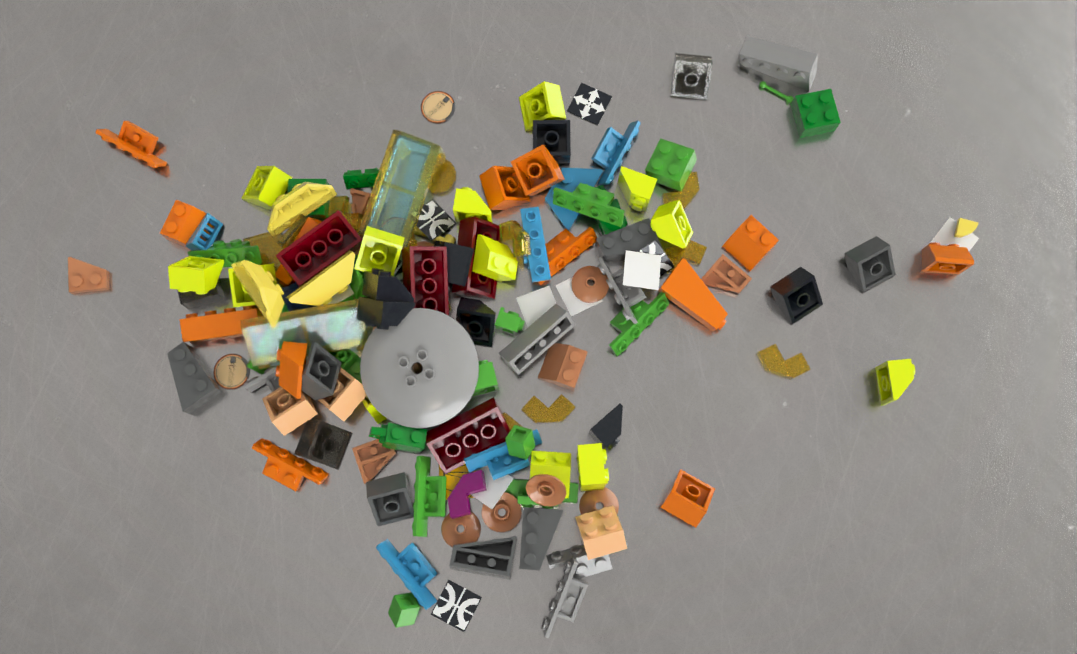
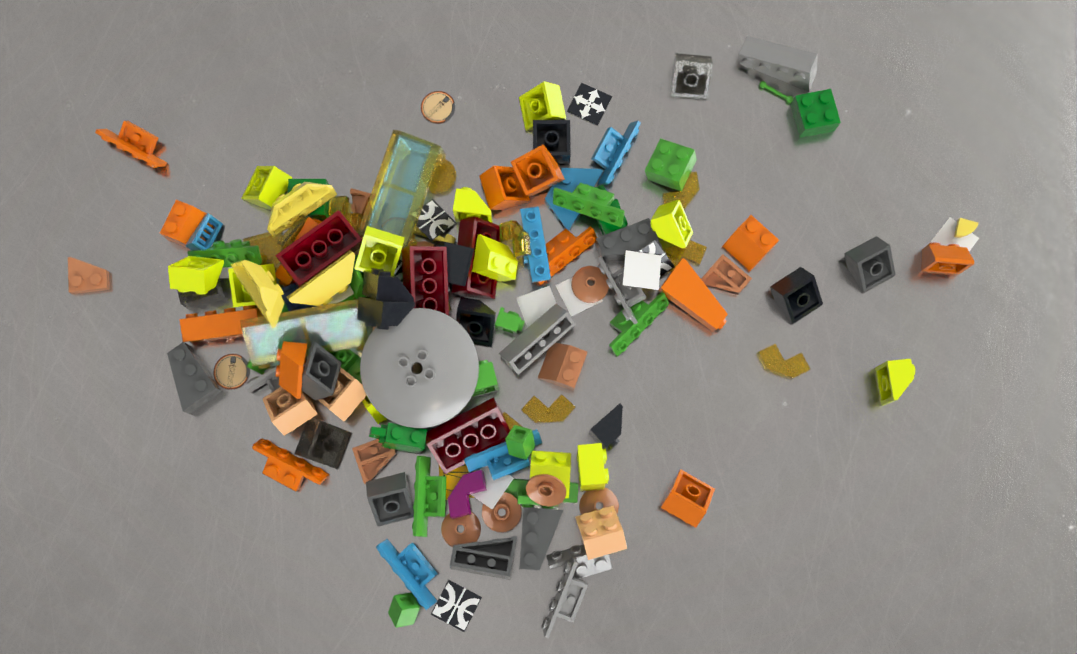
(357, 179): green hinge -> none
(636, 188): neon yellow slope -> none

